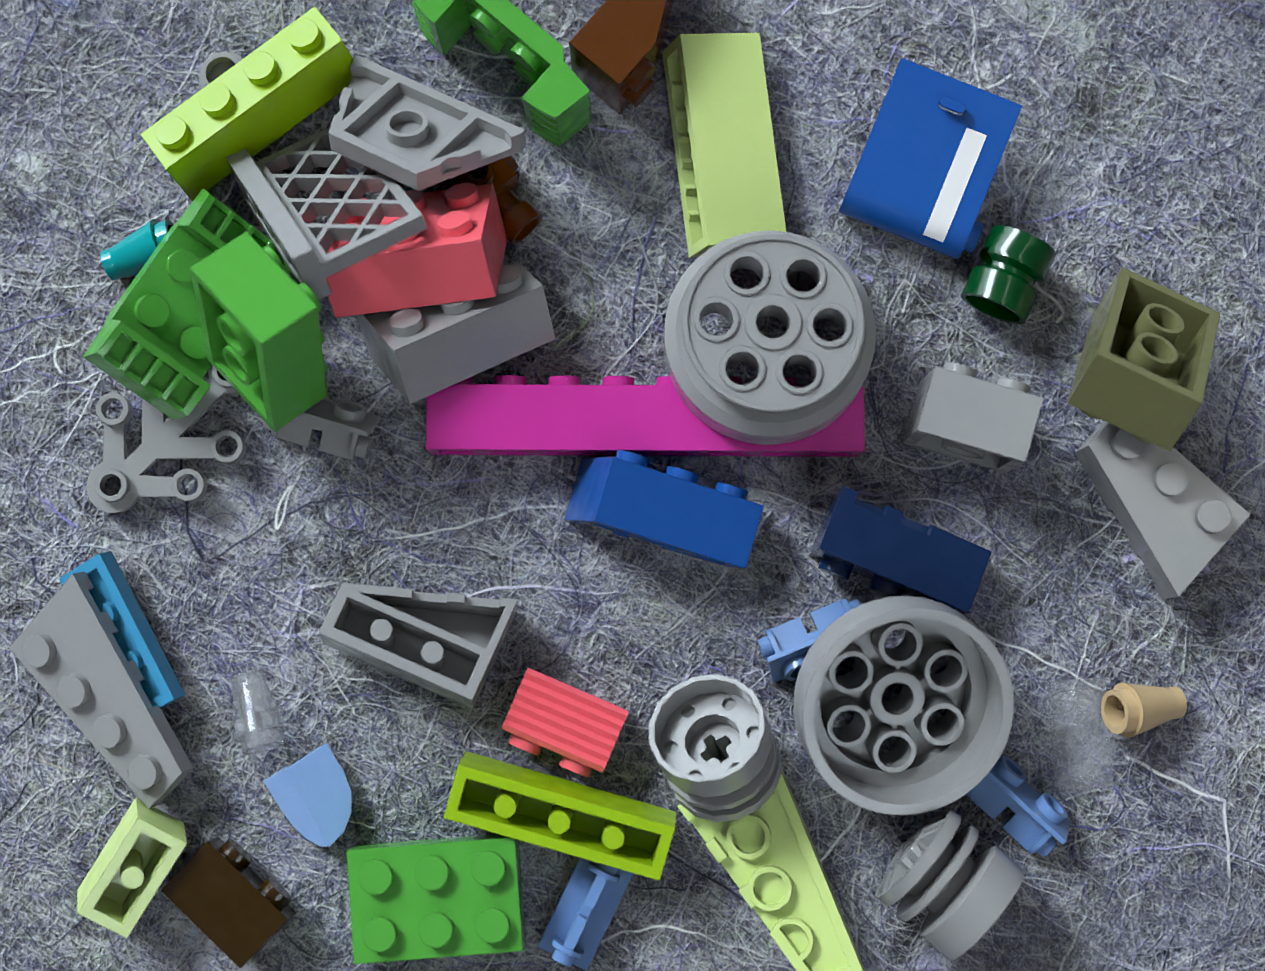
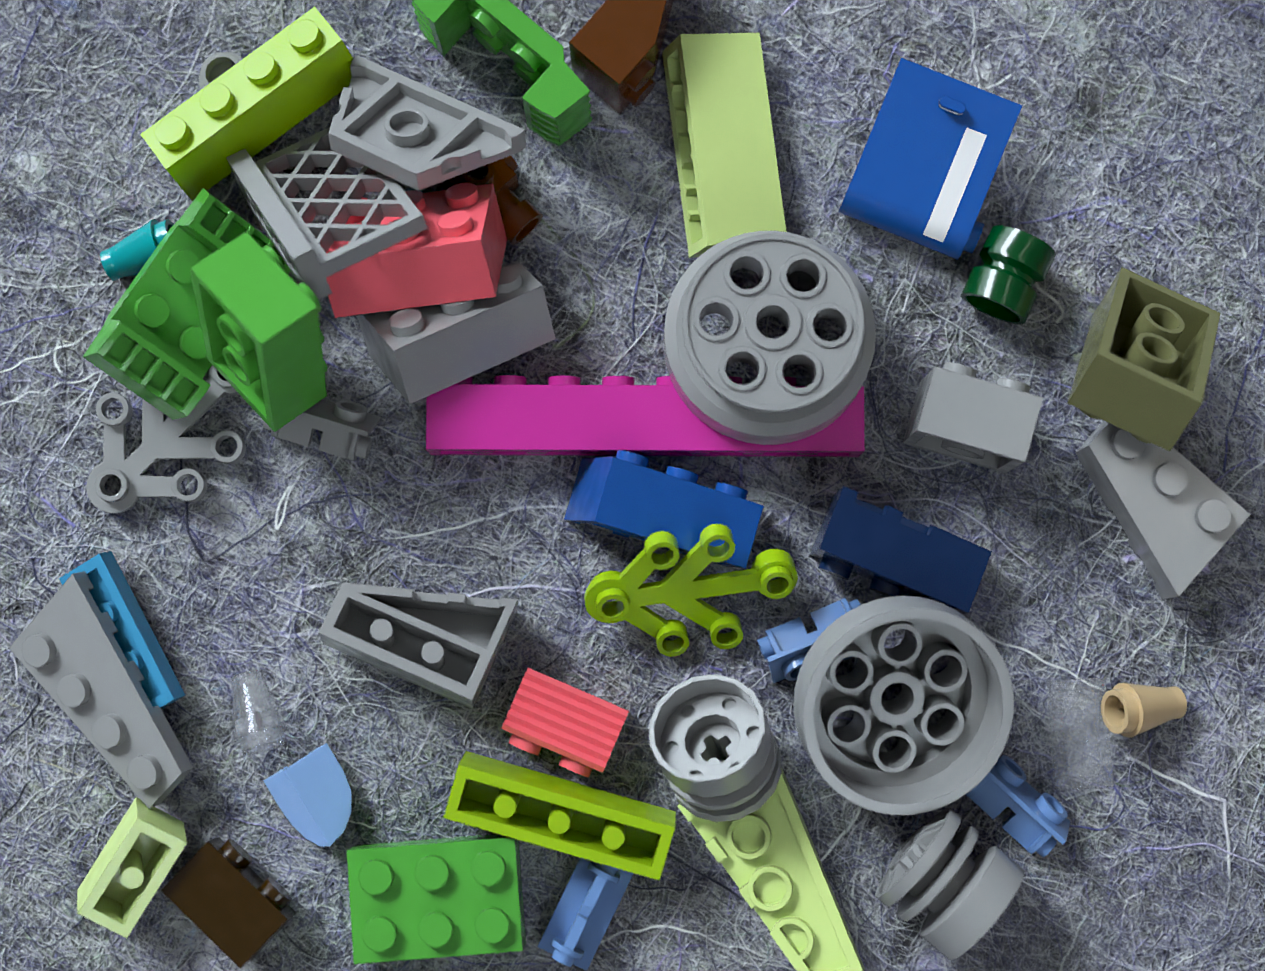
(684, 588): none -> lime plant

